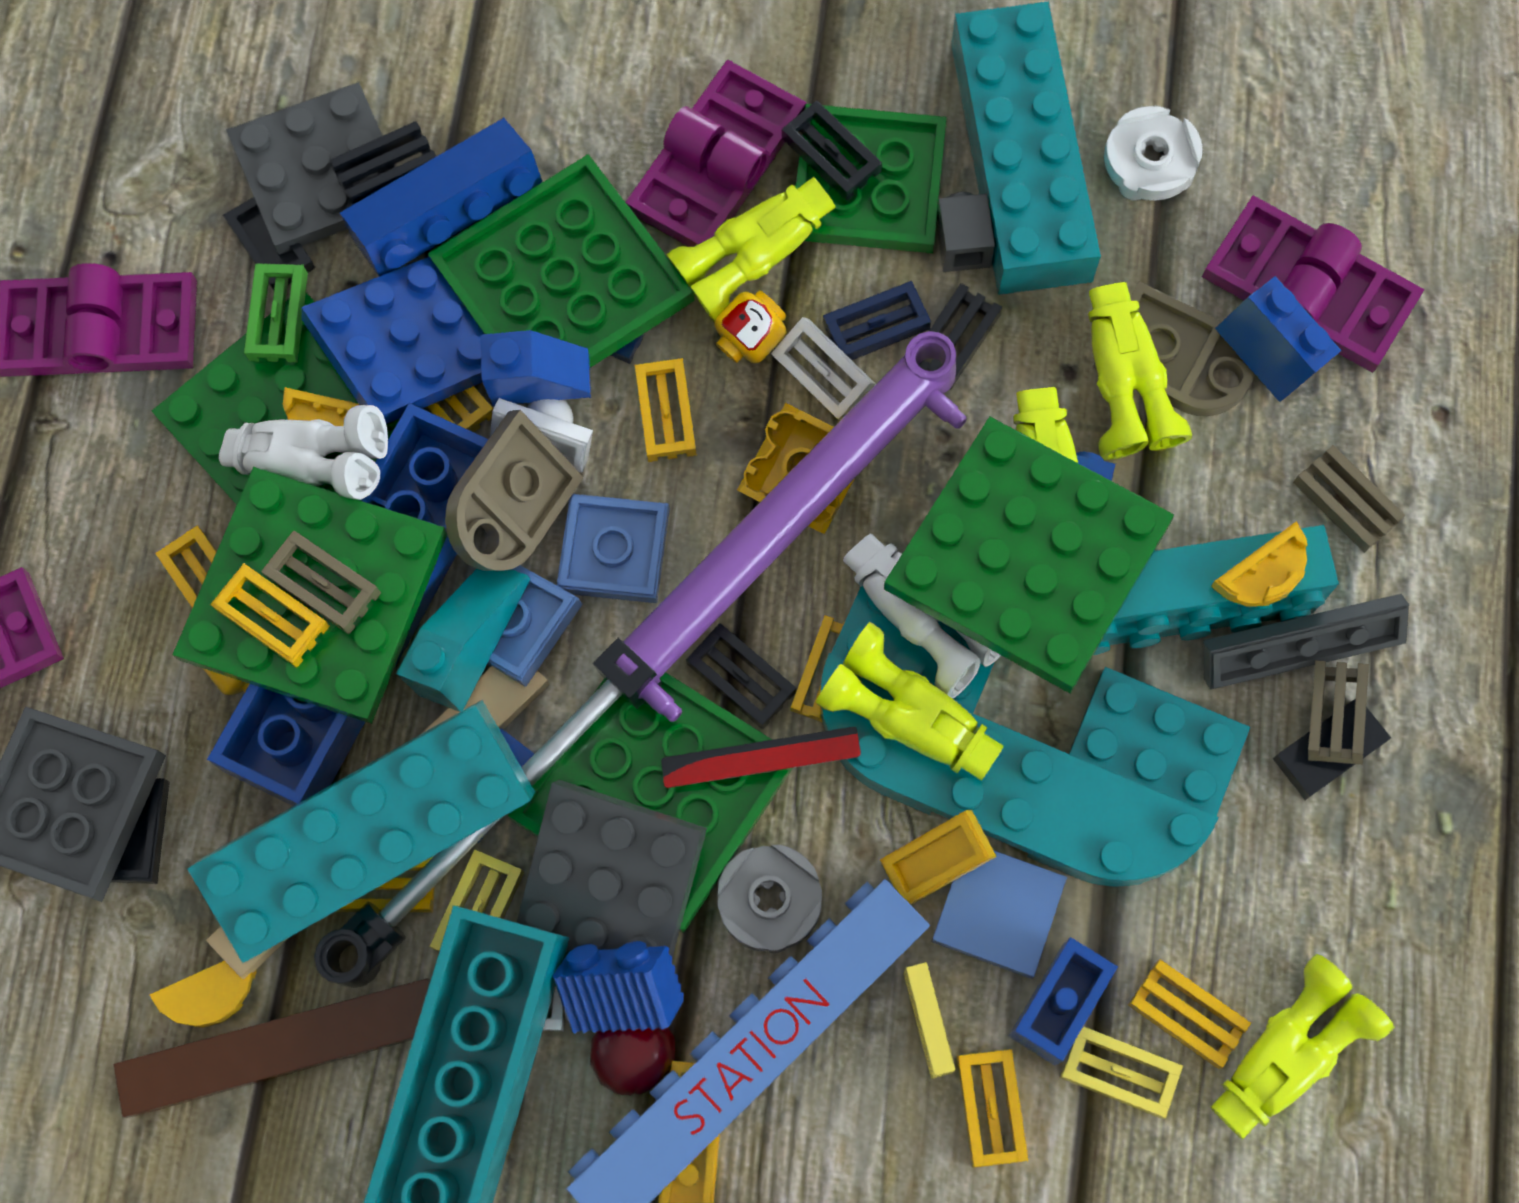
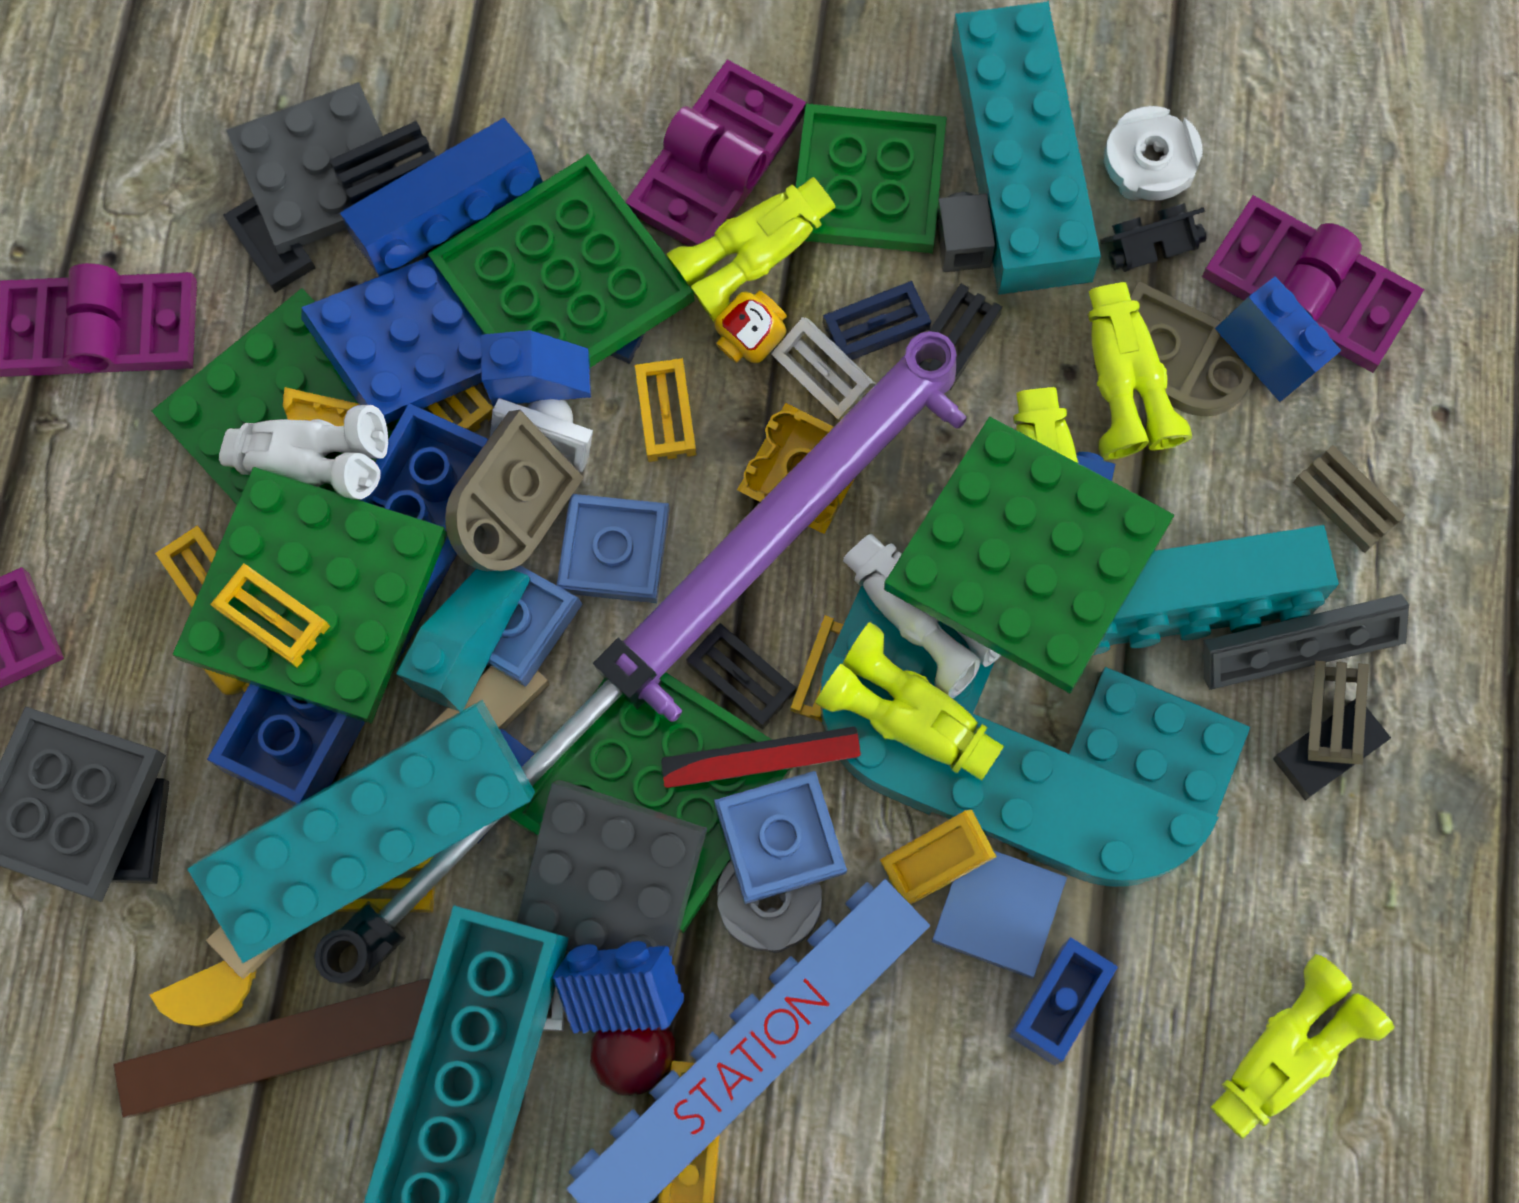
(273, 351): bright green tile -> none
(355, 607): dark tan tile -> none
(467, 882): light yellow tile -> none
(780, 837): none -> medium blue tile
(857, 178): black tile -> none
(929, 1020): light yellow tile -> none
(1013, 1105): yellow tile -> none
(1123, 1049): light yellow tile -> none
(1135, 242): none -> black hinge
(1229, 1040): yellow tile -> none
(1268, 572): yellow tile -> none

